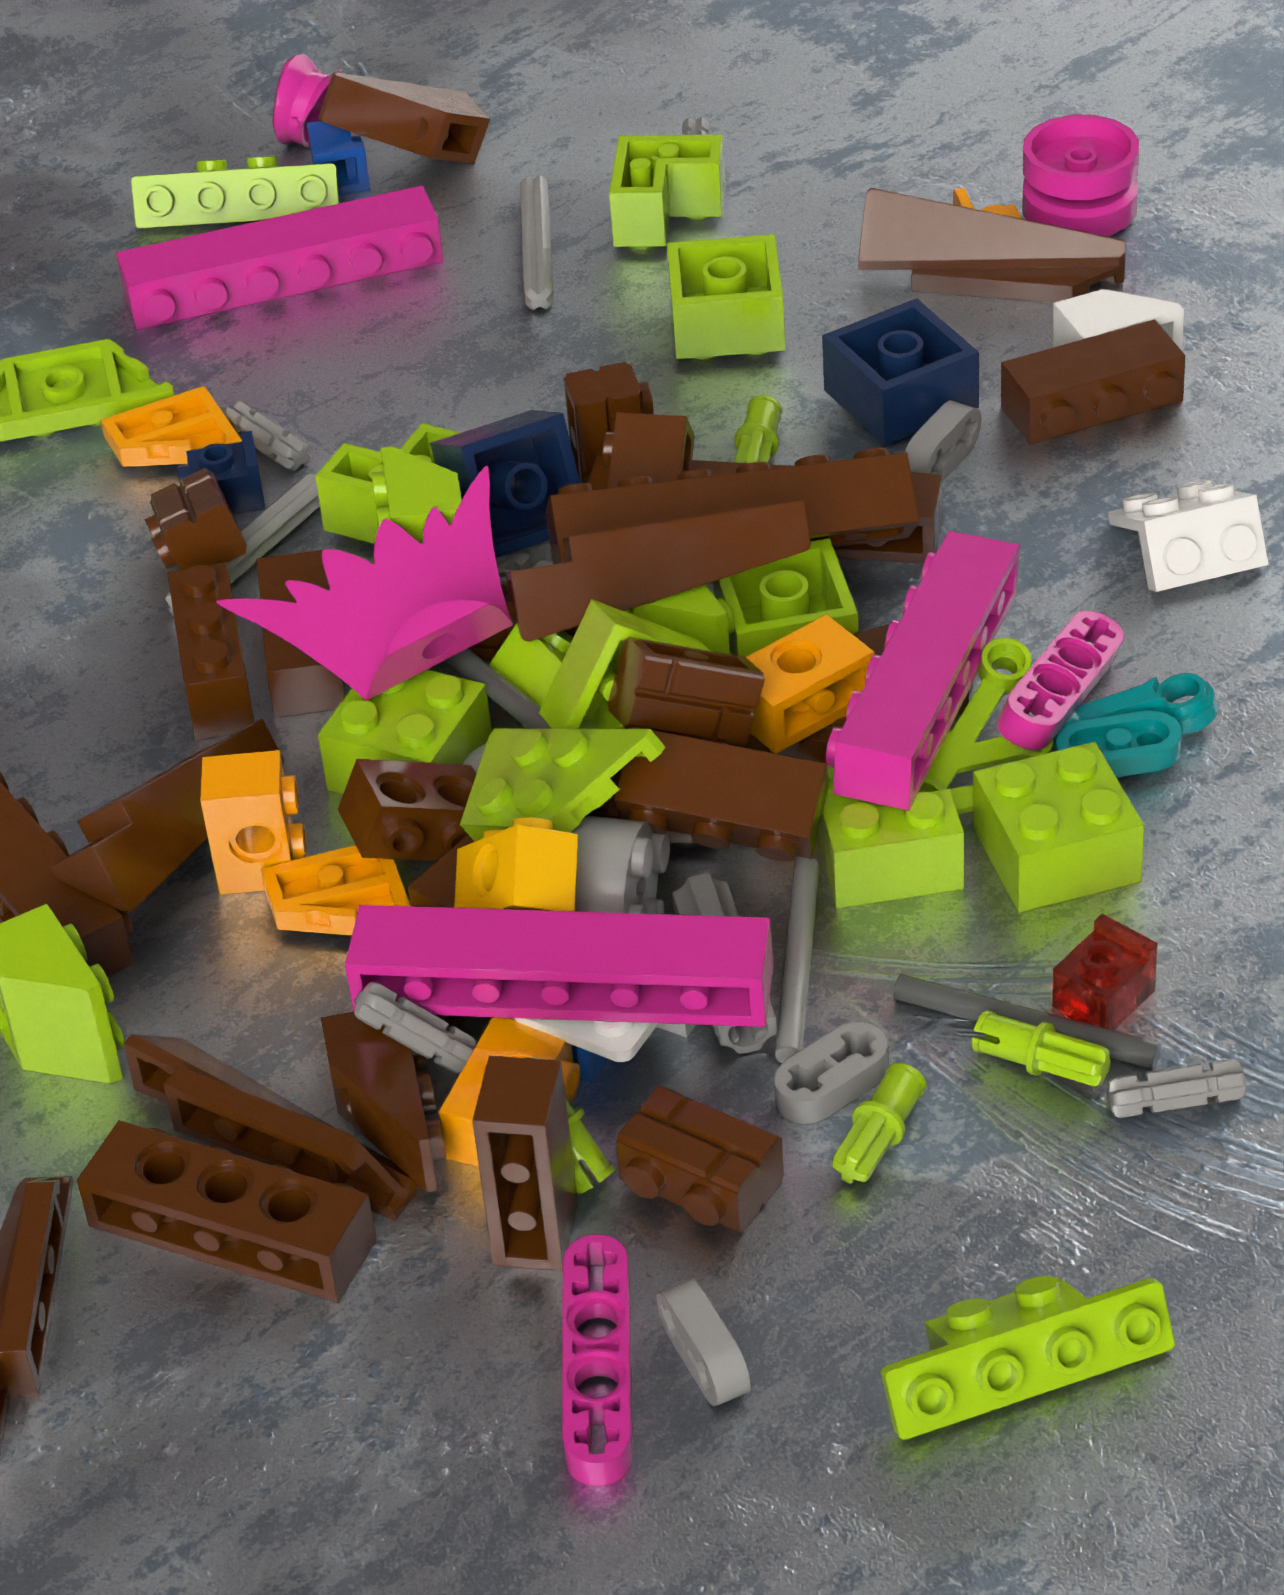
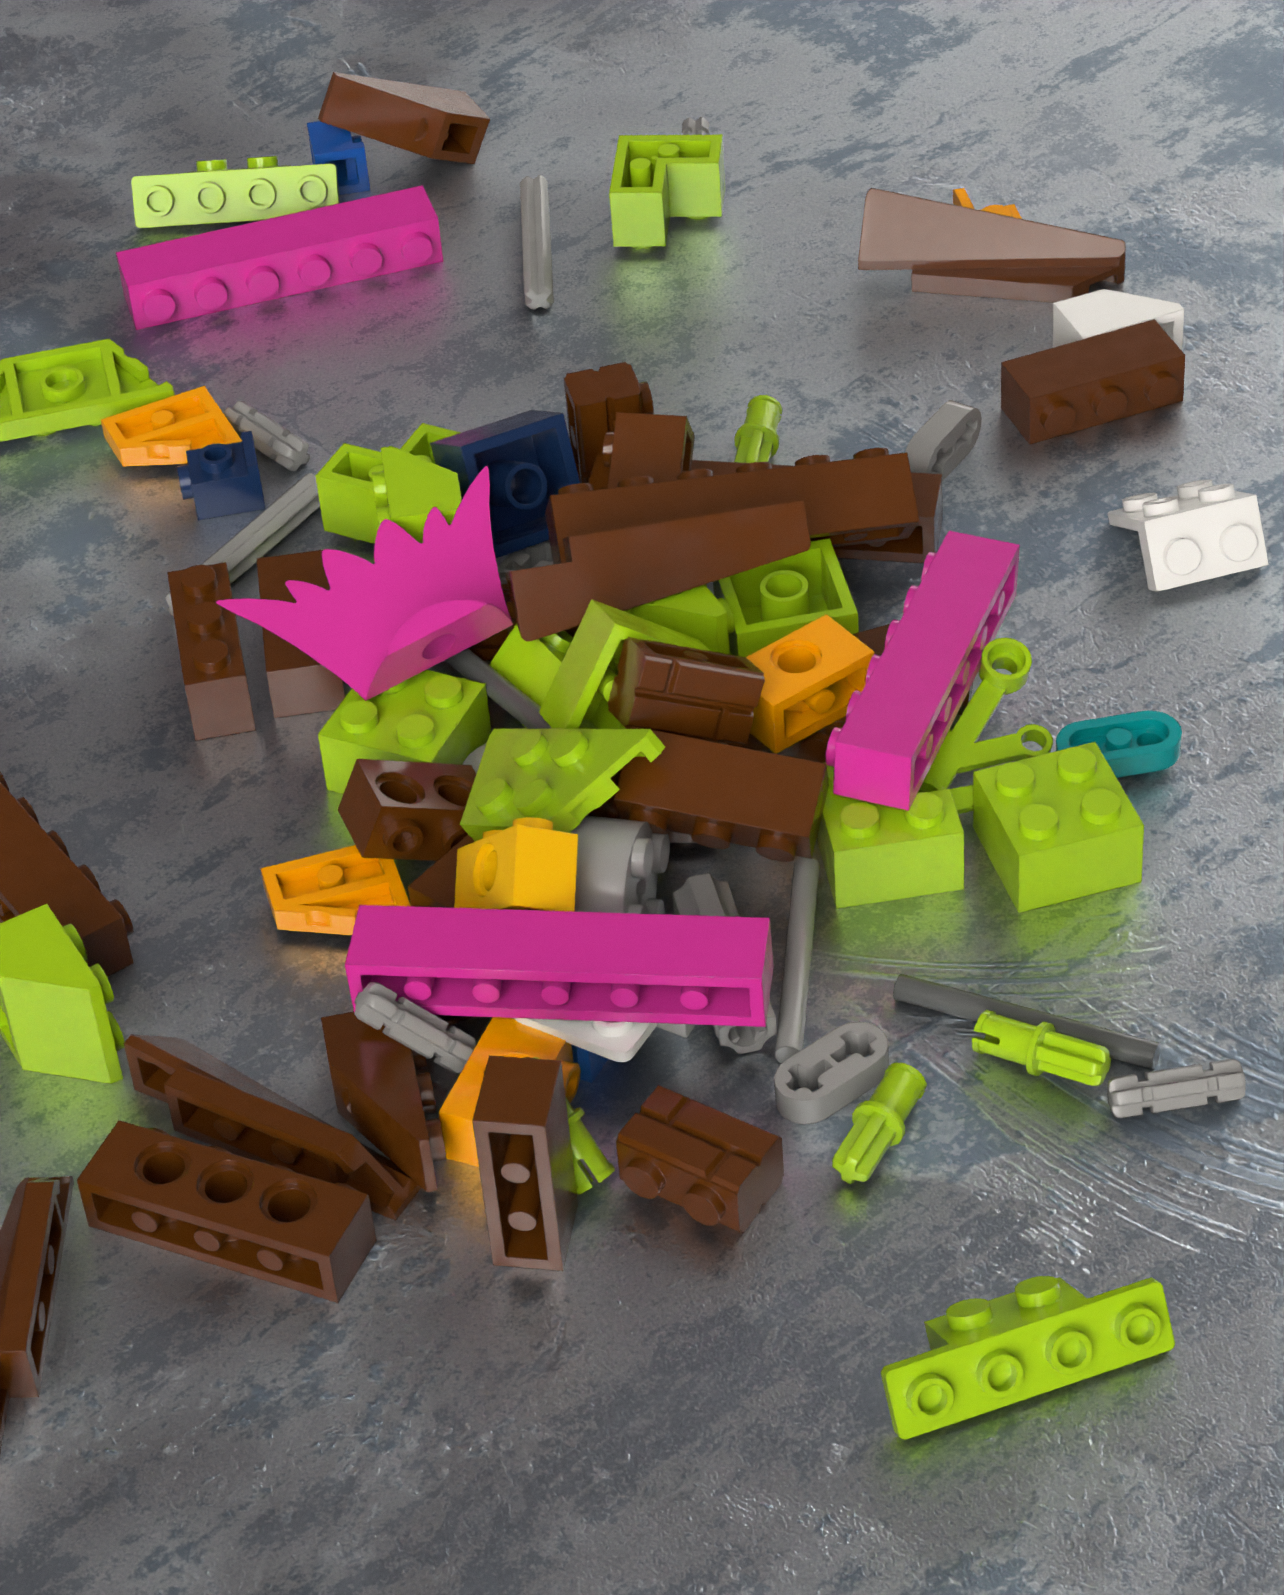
(149, 828): reddish brown wedge -> none
(194, 523): reddish brown brick -> none
(249, 817): light orange brick -> none
(298, 99): dark pink piece -> none
(593, 1357): dark pink beam -> none
(703, 1342): light grey beam -> none
(726, 297): lime brick -> none
(899, 369): dark blue brick -> none
(1060, 680): dark pink beam -> none
(1081, 174): dark pink wheel -> none
(1105, 975): clear red brick -> none
(1191, 715): teal piece -> none

